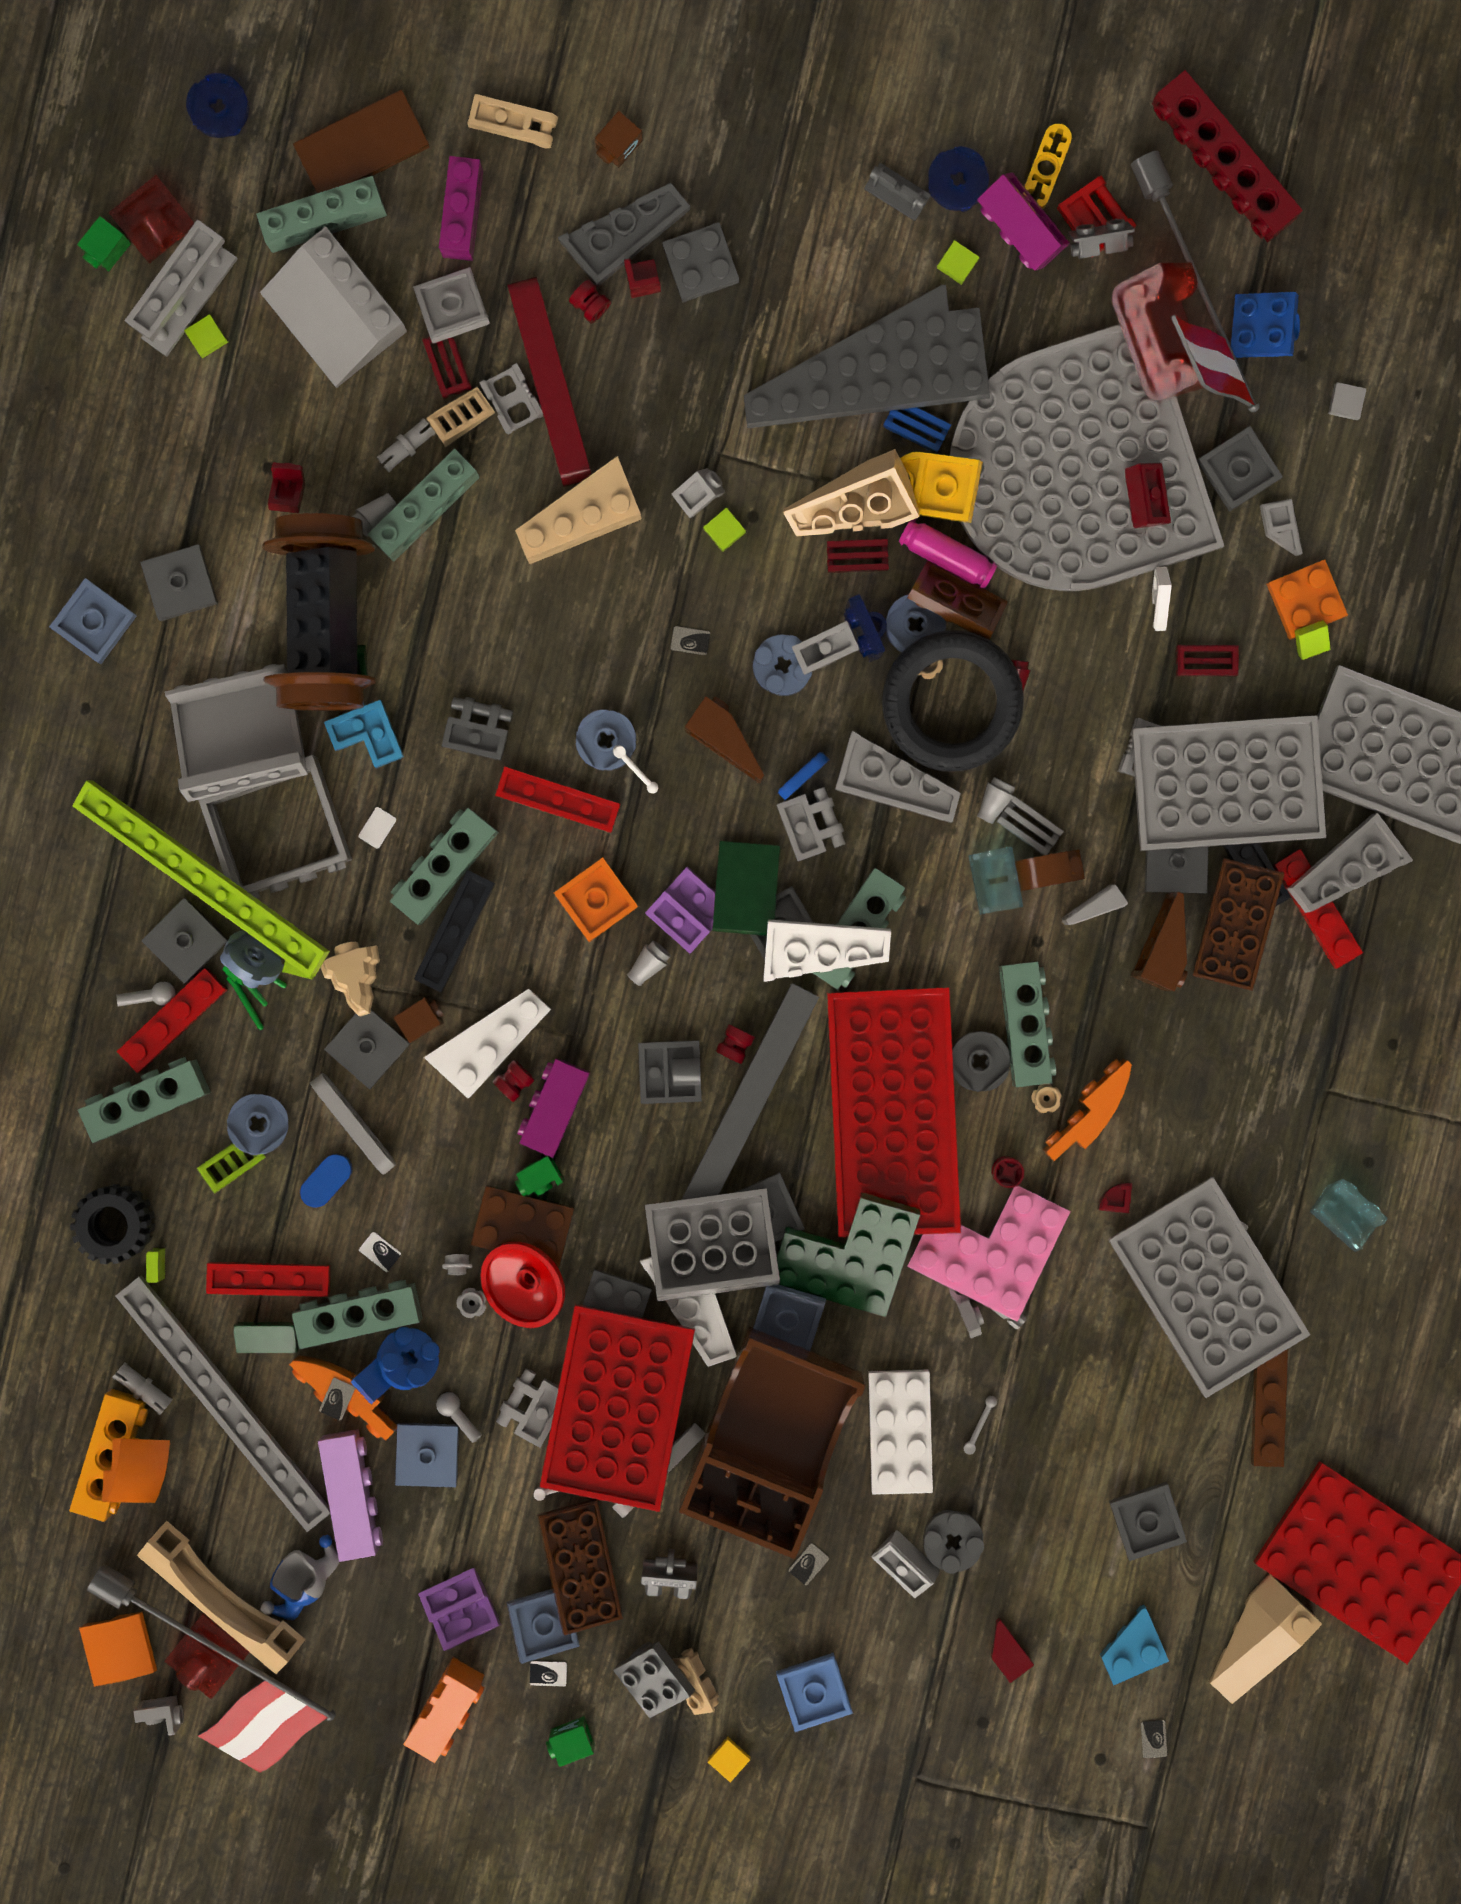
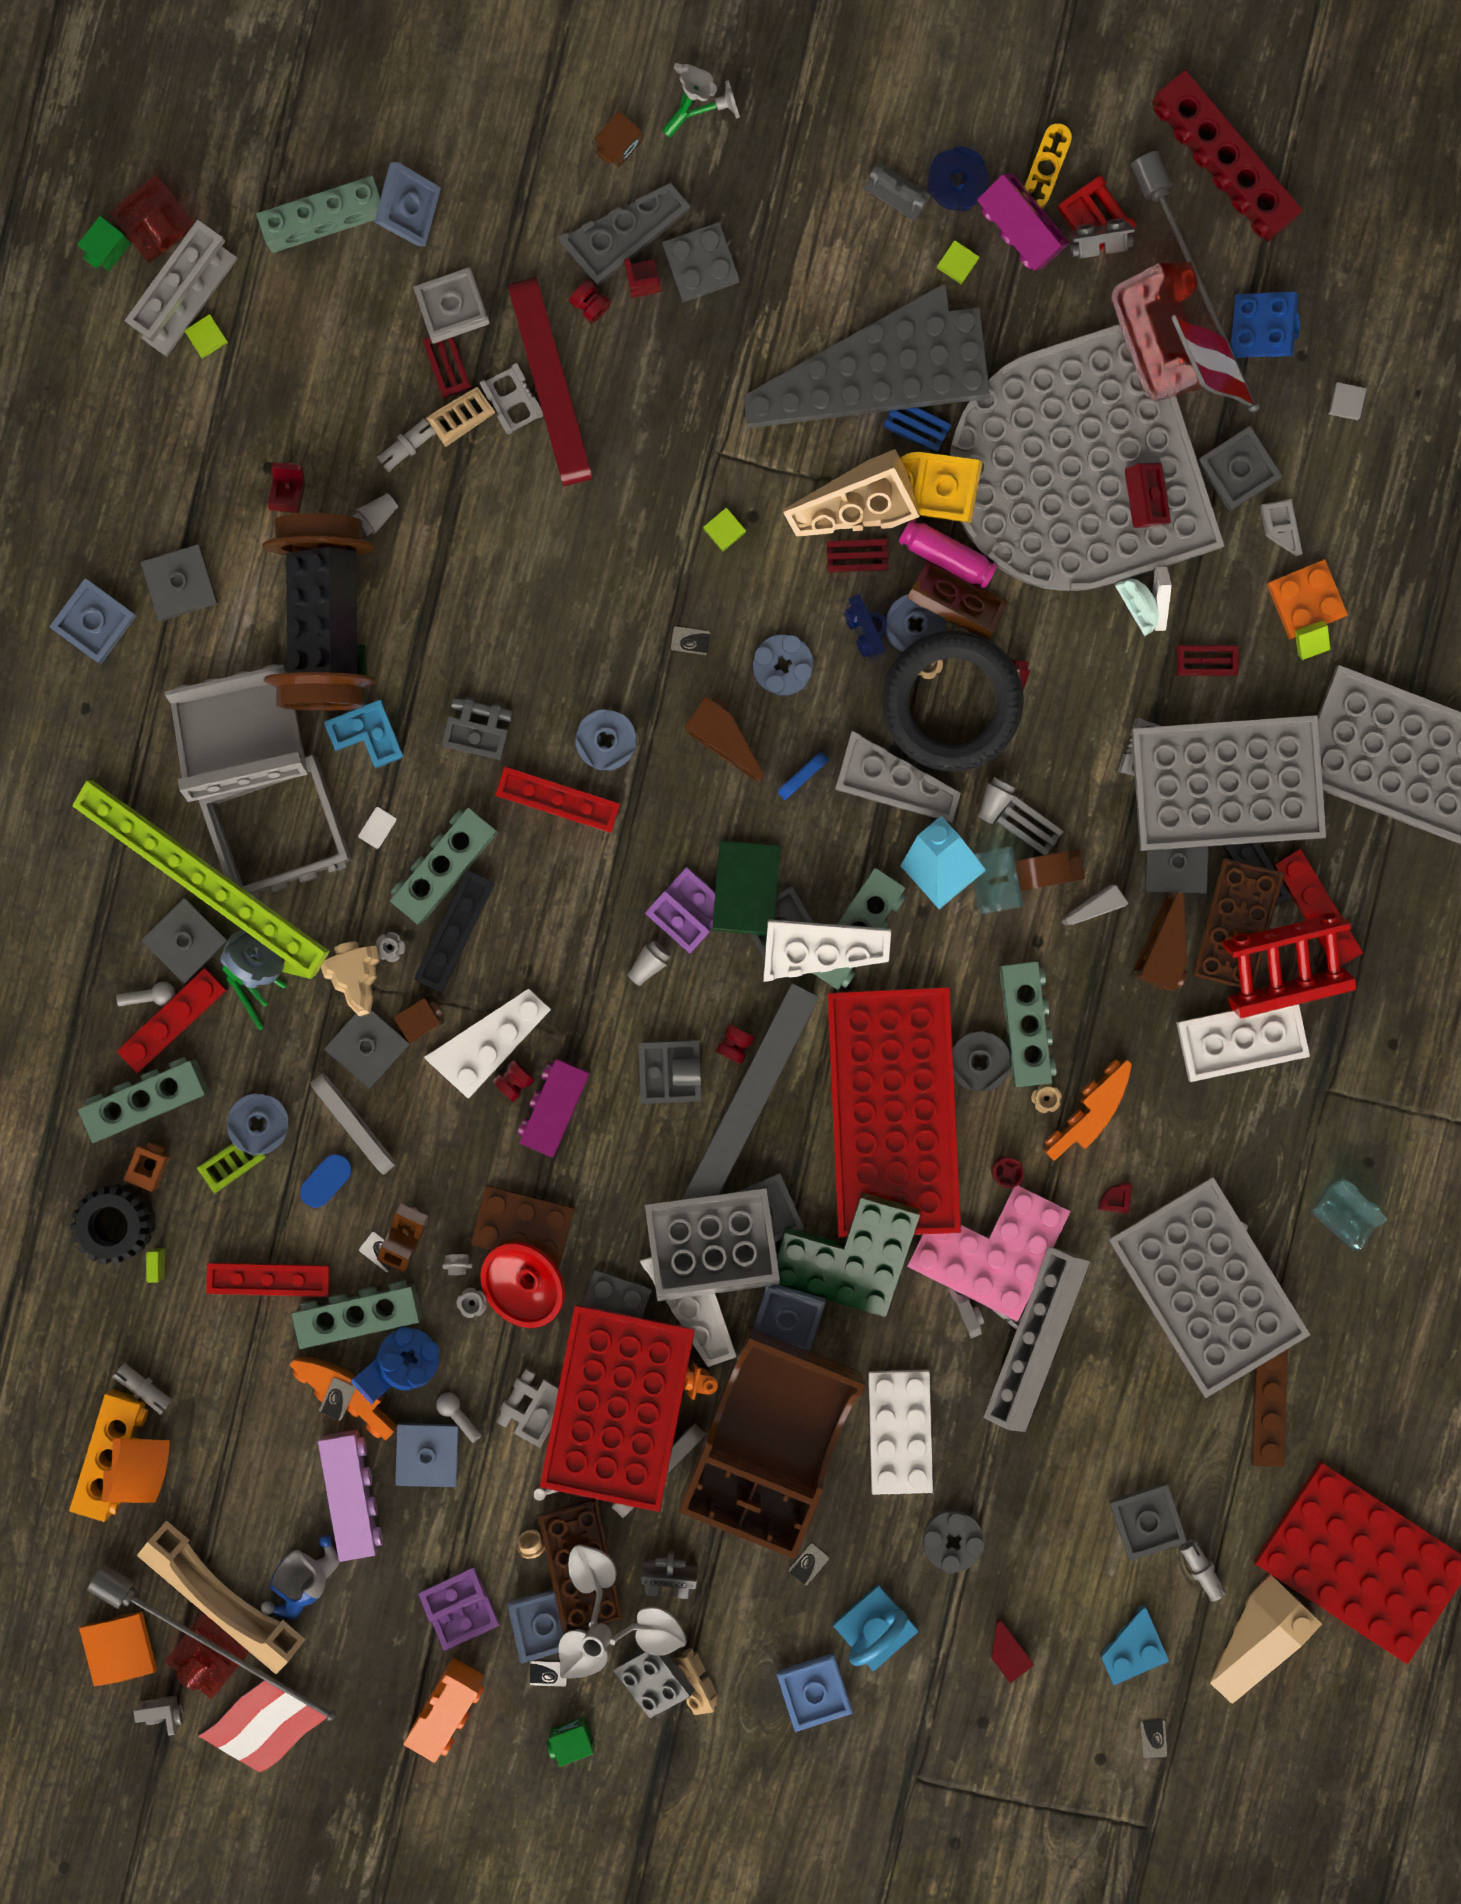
(140, 1174): none -> dark orange brick
(208, 91): clear blue plate -> none
(224, 1403): light grey plate -> none
(265, 1337): slope -> none
(332, 308): light grey slope -> none
(362, 143): reddish brown tile -> none
(393, 939): none -> light grey plate
(403, 1237): none -> reddish brown brick
(407, 204): none -> sand blue plate
(424, 505): sand green brick -> none
(461, 208): magenta brick -> none
(511, 120): tan plate -> none
(530, 1544): none -> tan plate
(538, 1177): green brick -> none
(583, 513): tan wedge -> none
(586, 1652): none -> light grey plant
(596, 899): orange plate -> none
(620, 752): white hinge -> none
(698, 85): none -> light grey plant
(698, 491): light grey bracket -> none
(699, 1381): none -> orange hinge
(729, 1759): yellow tile -> none
(802, 828): light grey plate -> none
(826, 647): light grey slope -> none
(874, 1628): none -> dark azure tile
(906, 1564): light grey slope -> none
(941, 863): none -> medium azure slope
(969, 1447): light grey hinge -> none
(1036, 1339): none -> light grey brick
(1140, 603): none -> light aqua tile
(1203, 1570): none -> light grey pin
(1229, 1045): none -> white plate
(1305, 986): none -> red fence
(1355, 861): light grey wing -> none

